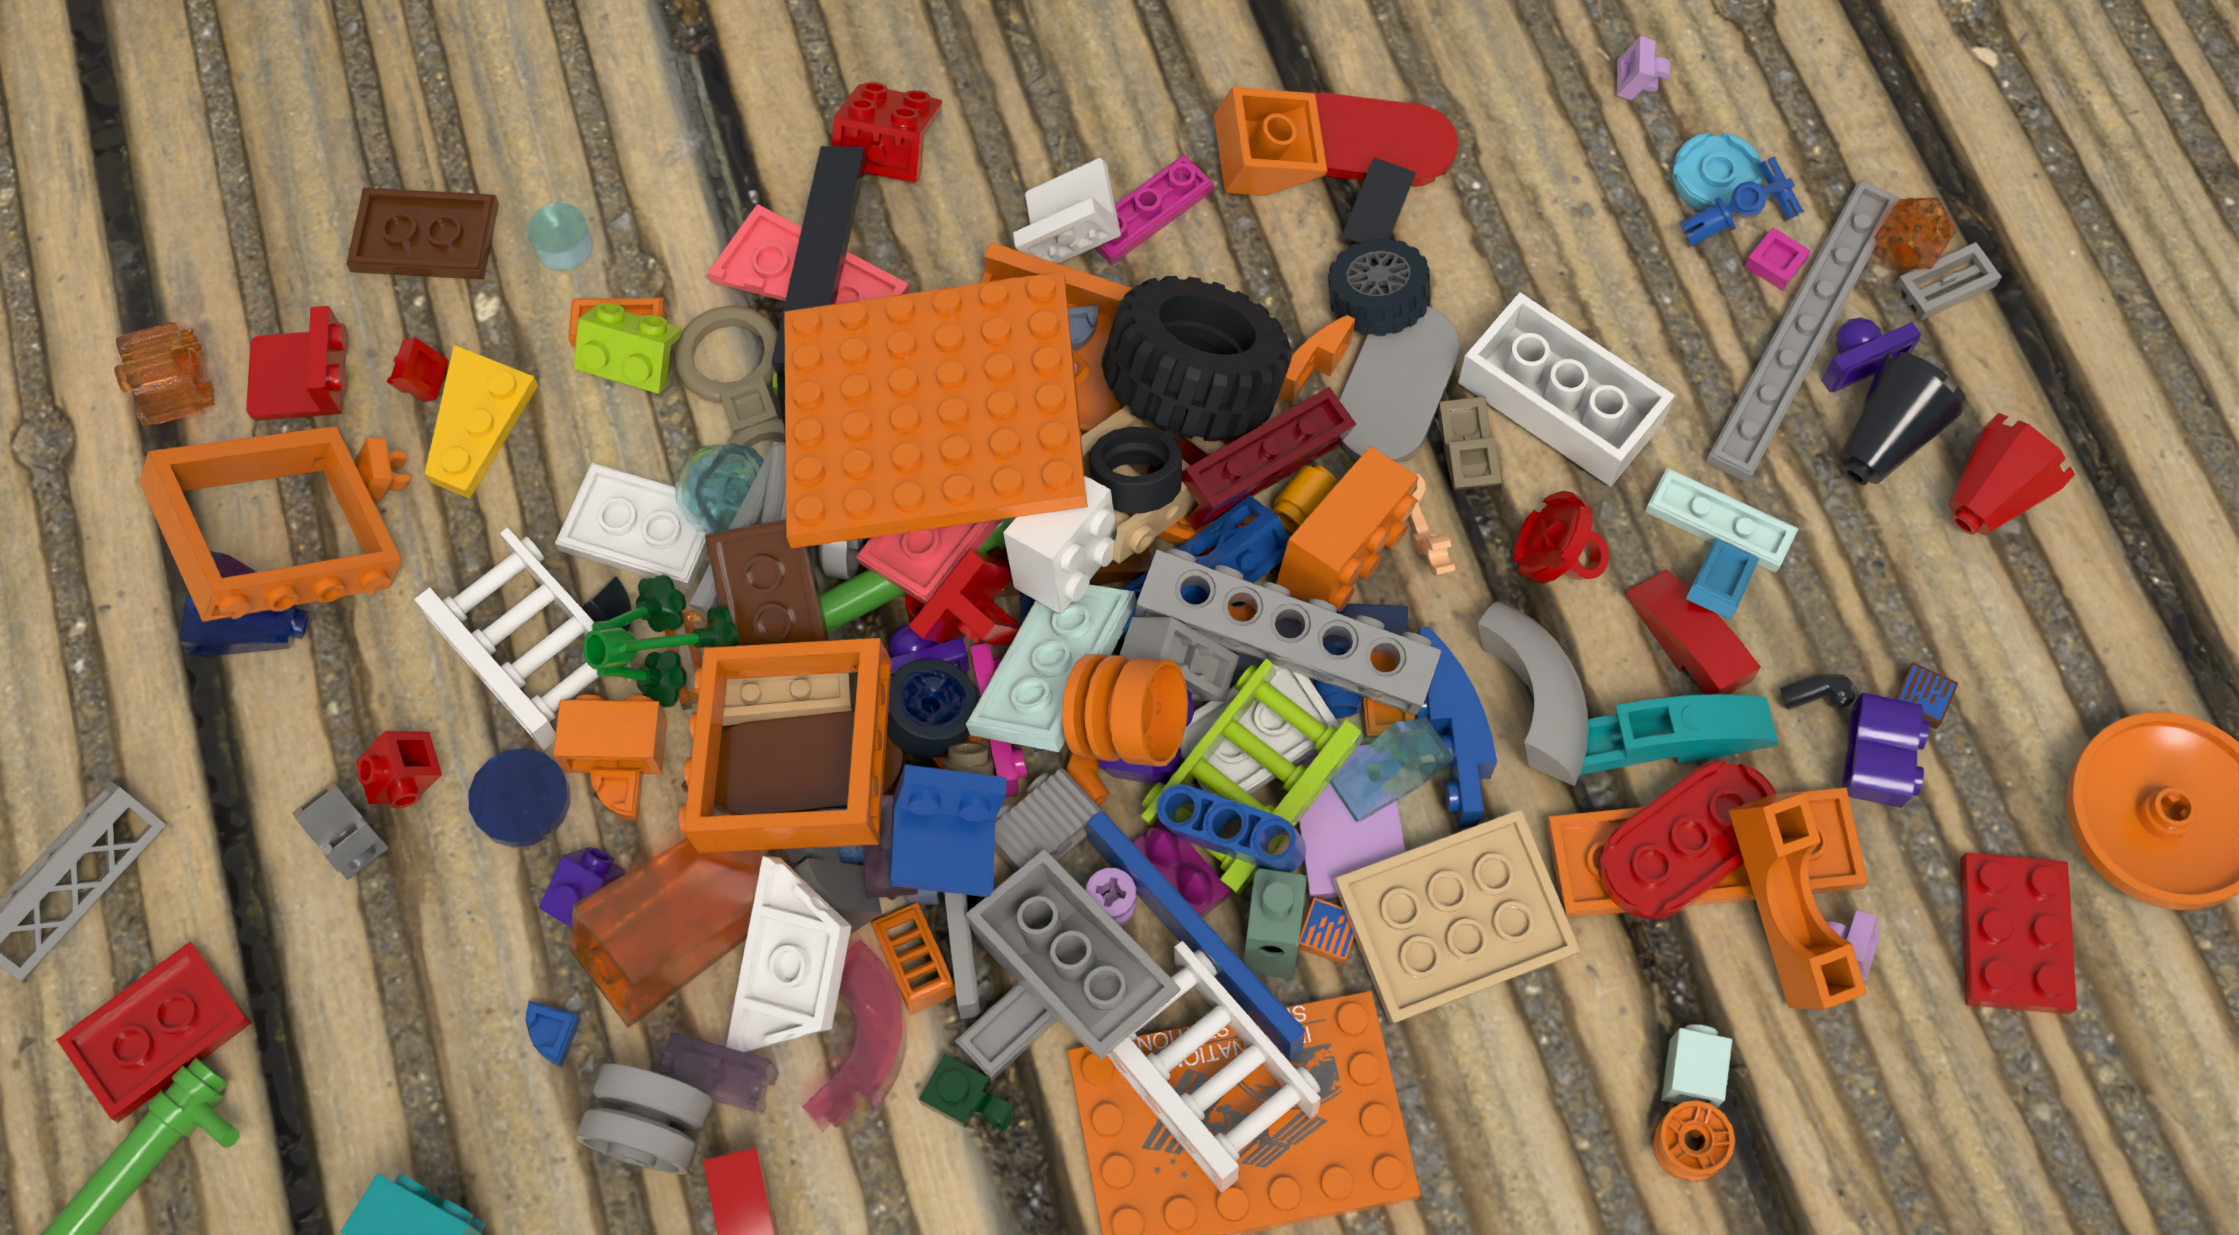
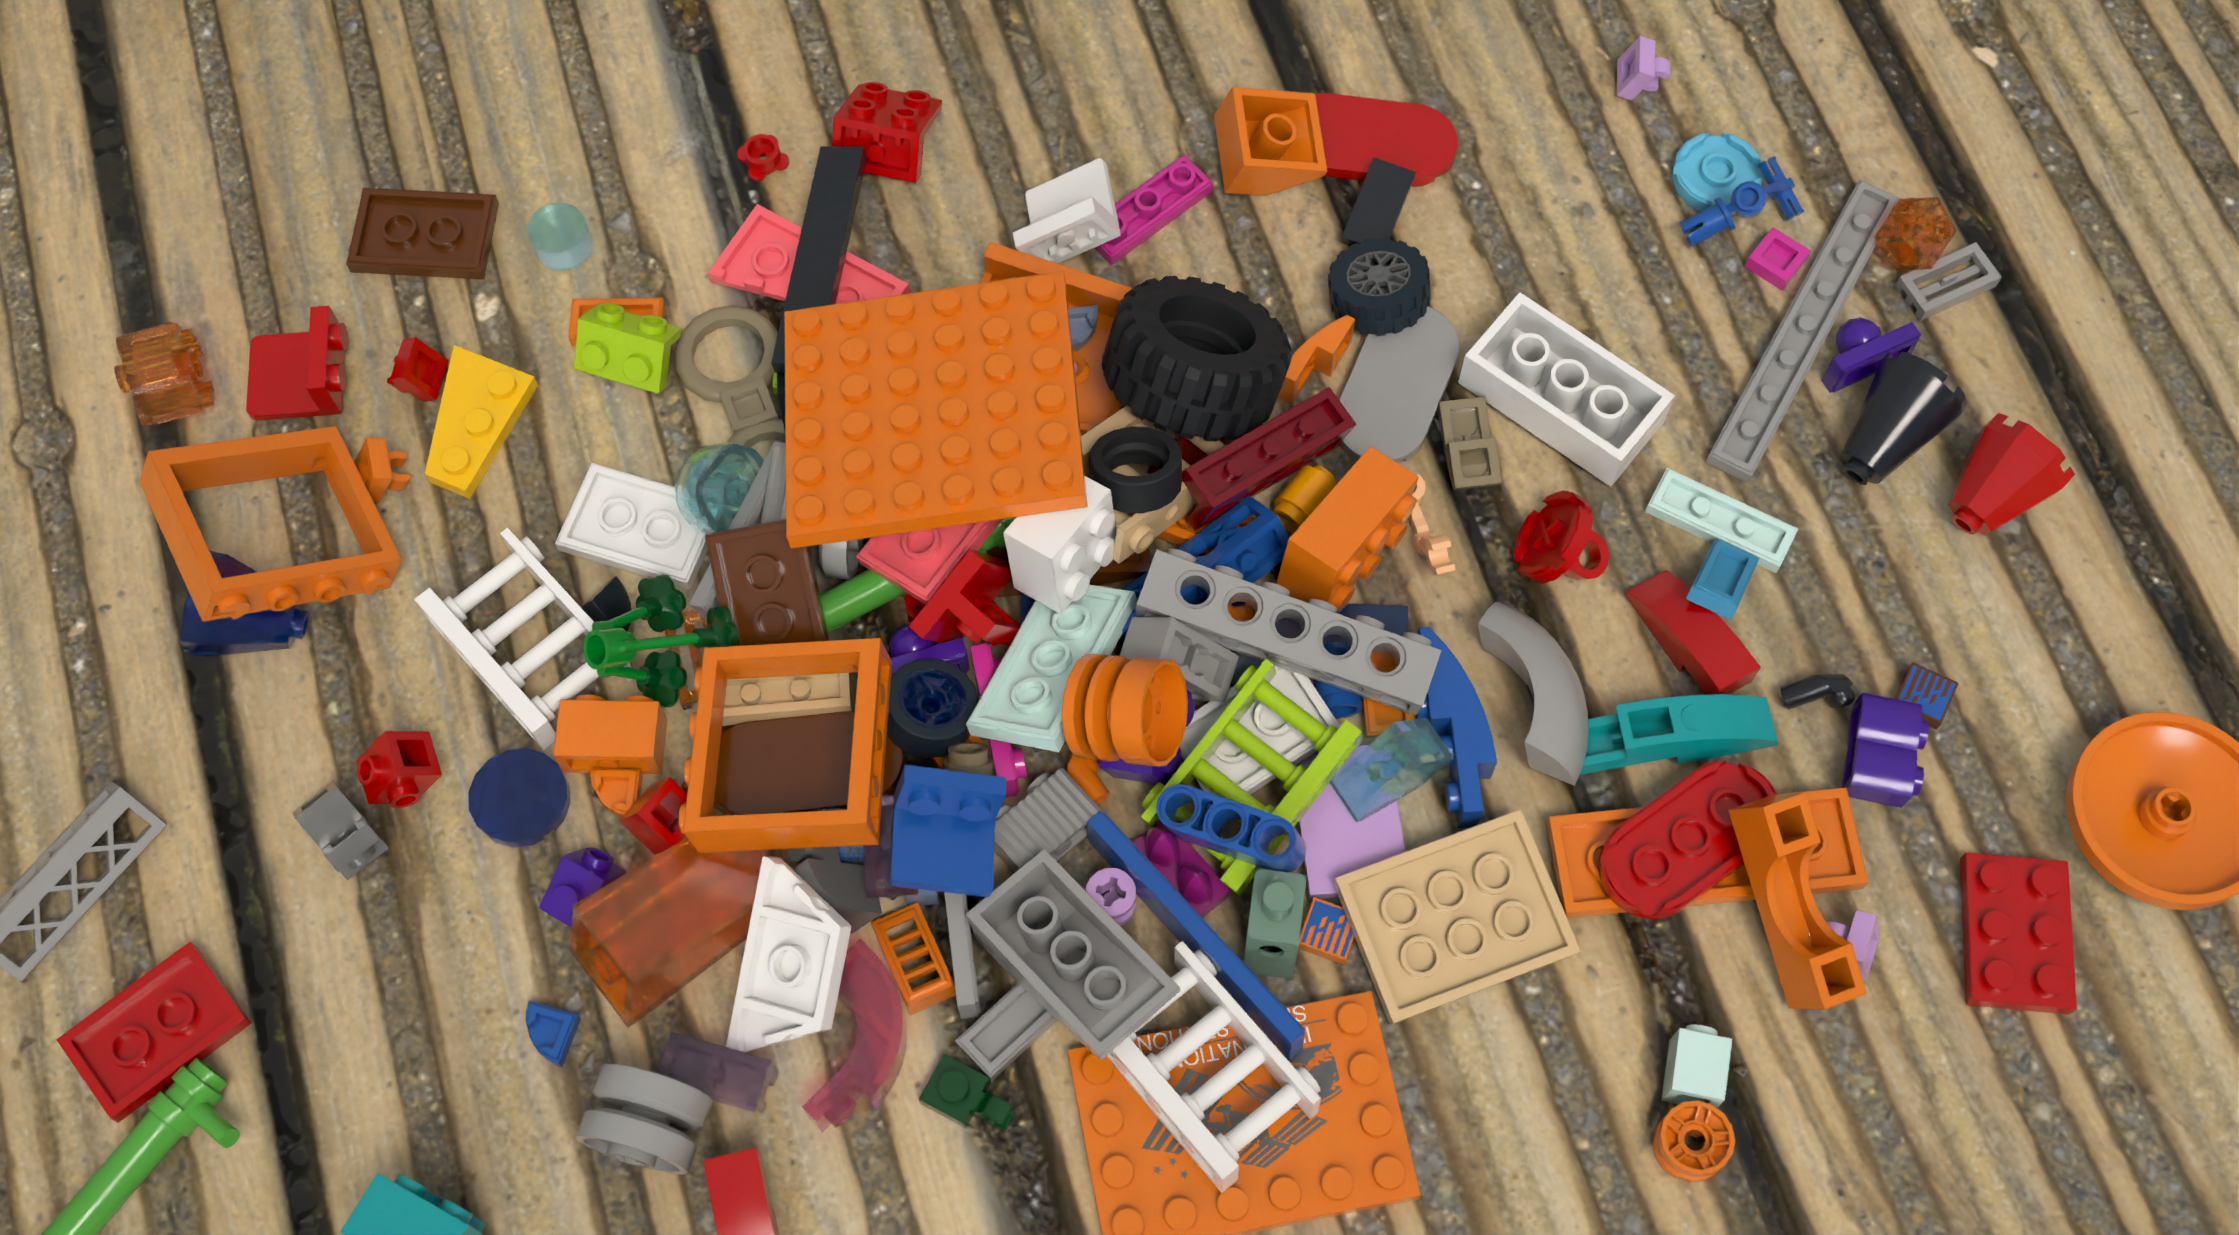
(656, 816): none -> red brick
(762, 146): none -> red plate

